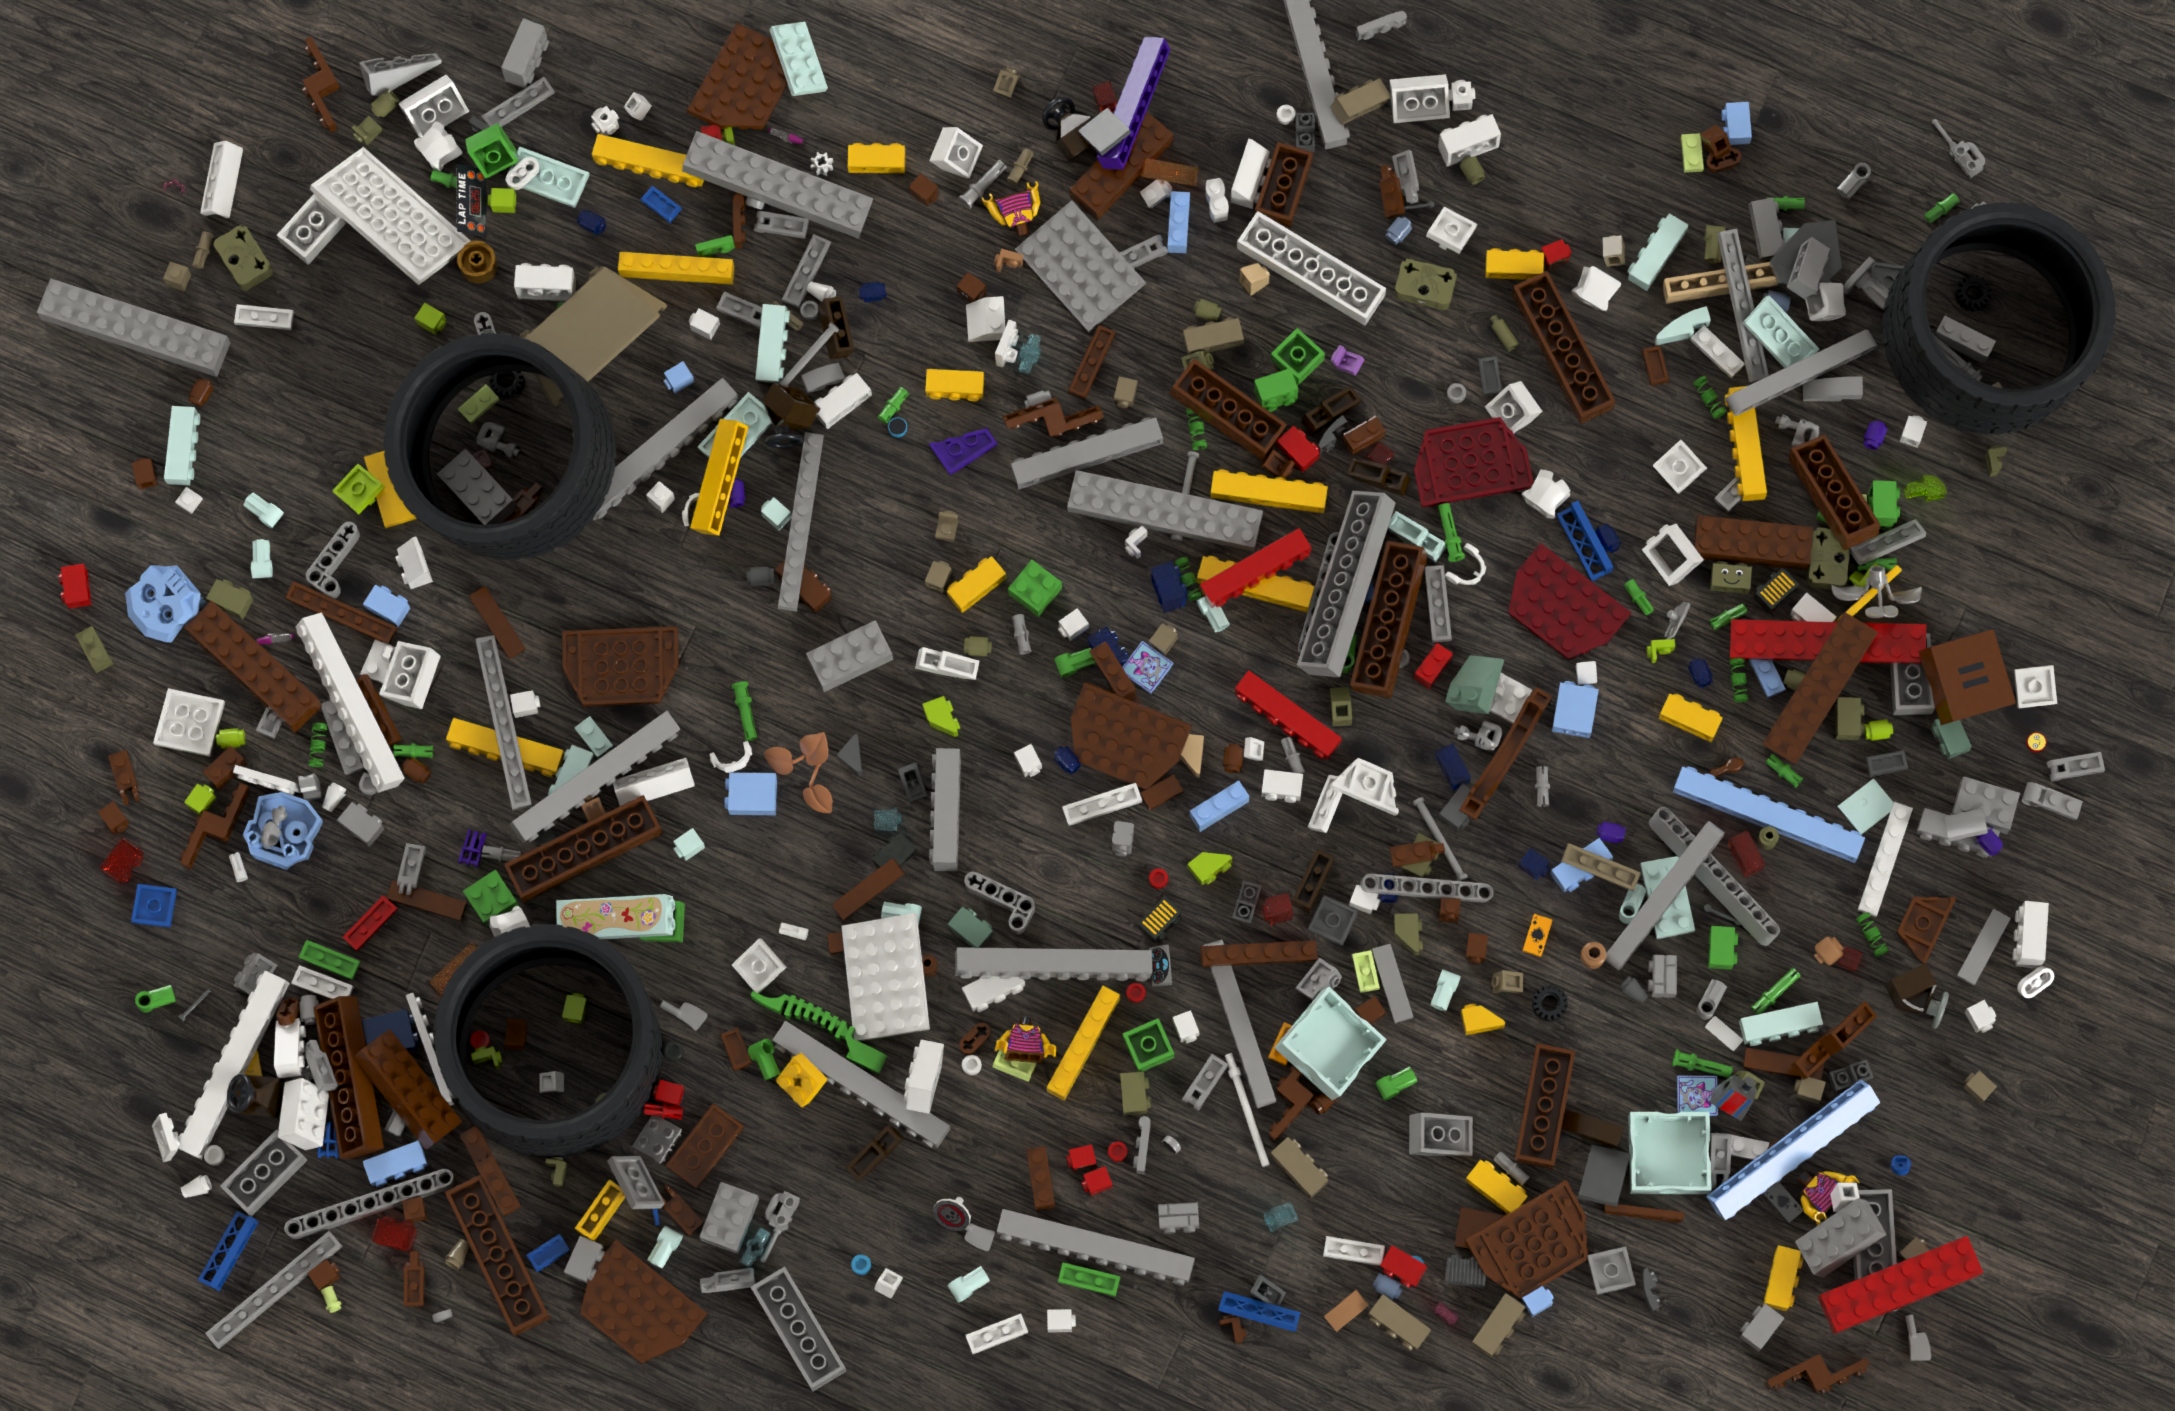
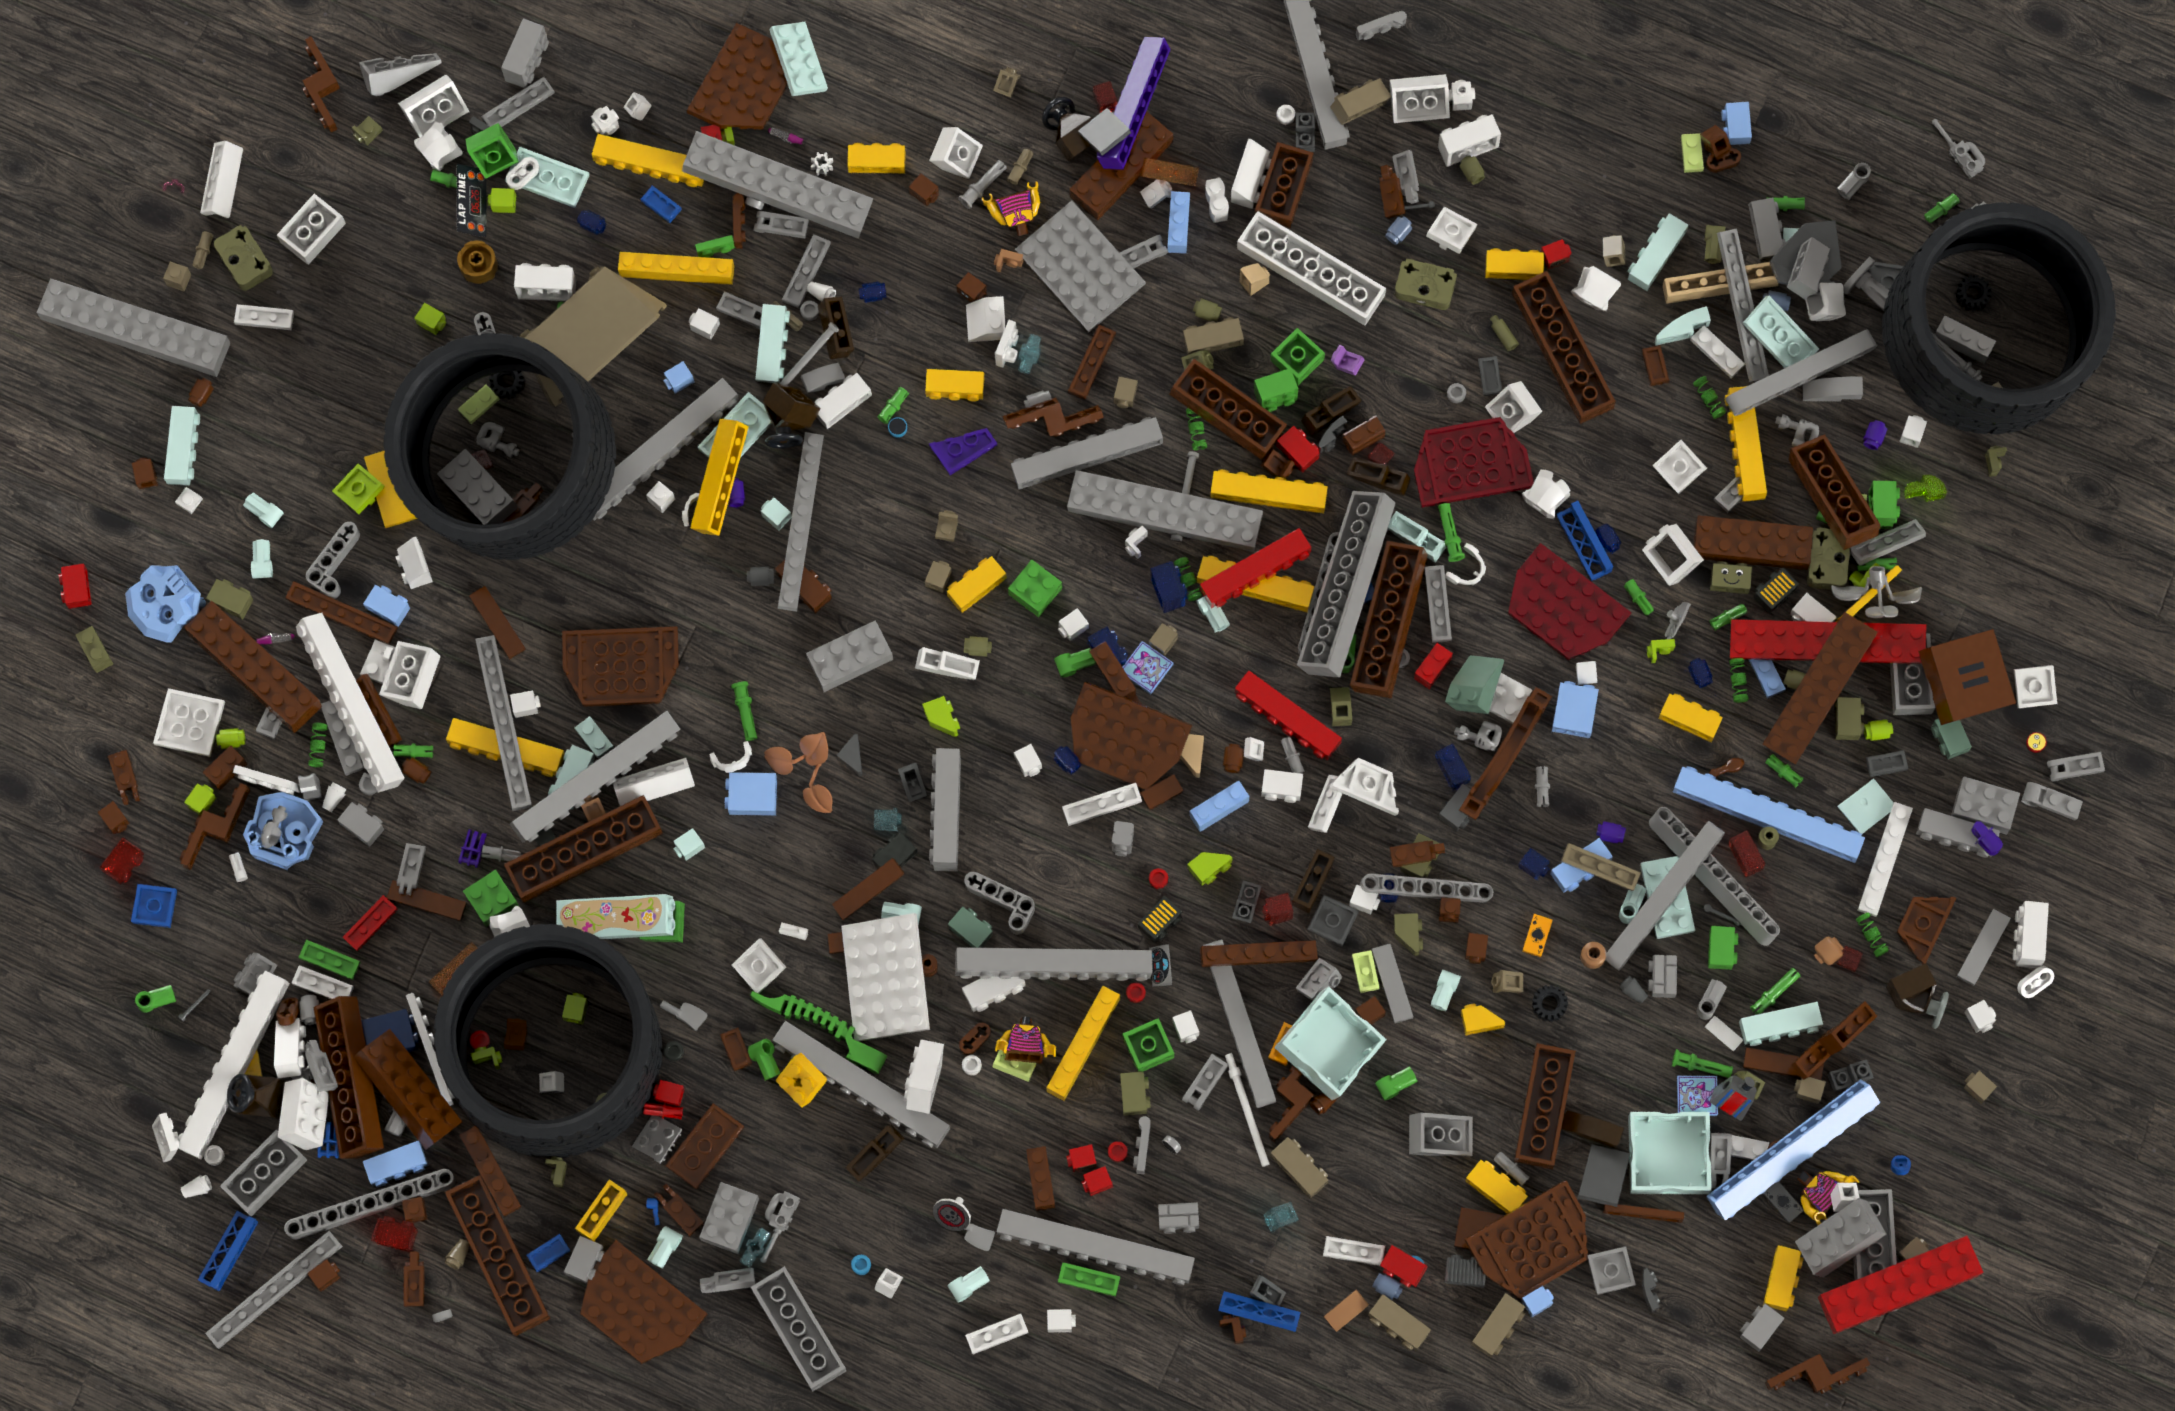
(331, 1300): yellowish green pin -> none
(384, 103): olive brick -> none
(390, 215): white plate -> none
(635, 1182): light grey plate -> none
(1021, 634): light grey pin -> none
(1440, 839): light grey bar -> none
(1446, 1314): clear pink pin -> none
(1918, 1342): light grey piece -> none
(1966, 824): light grey slope -> none

